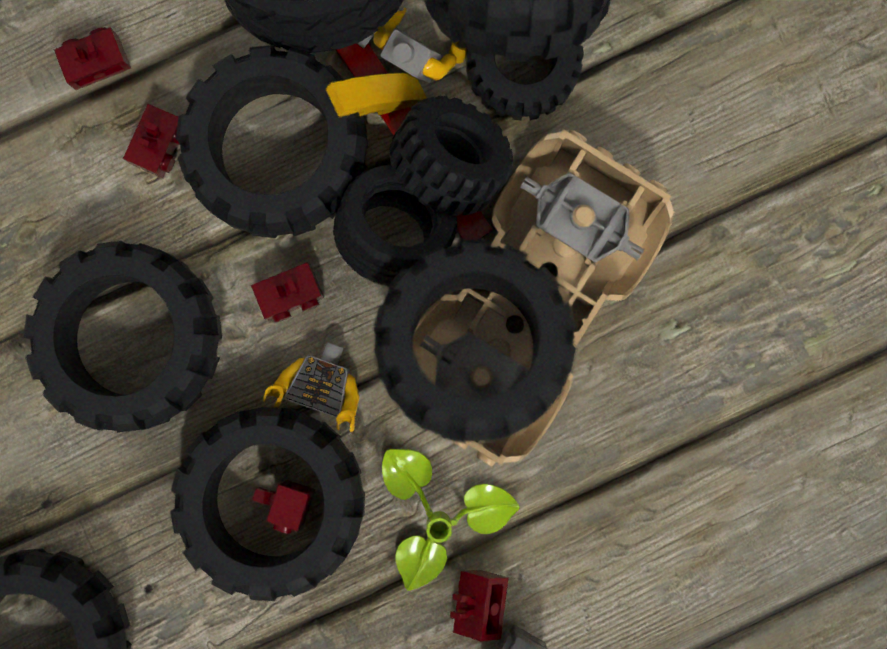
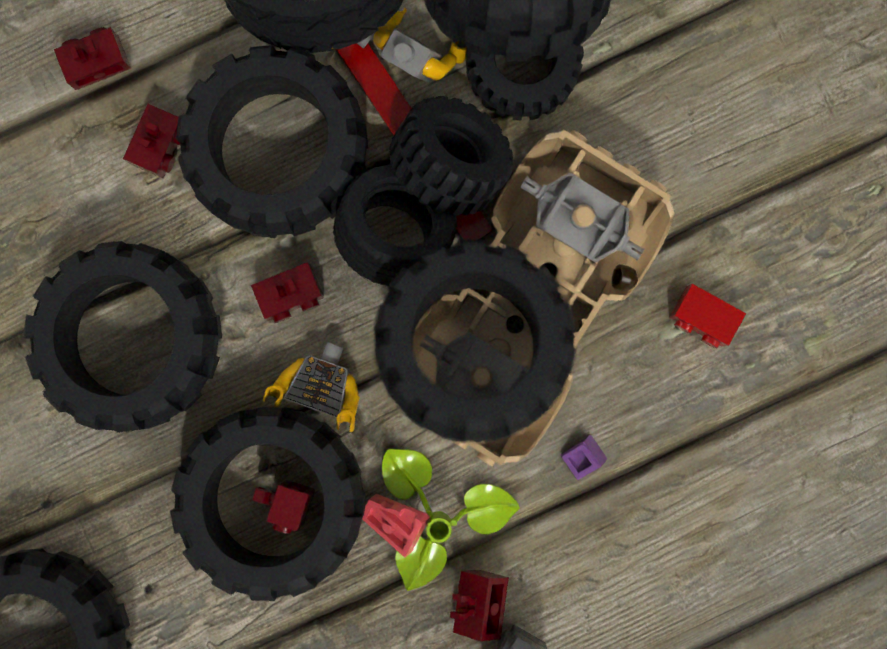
(375, 94): yellow slope -> none
(395, 522): none -> coral wing
(584, 457): none -> medium lavender slope
(624, 277): none -> dark brown hinge
(707, 316): none -> red brick

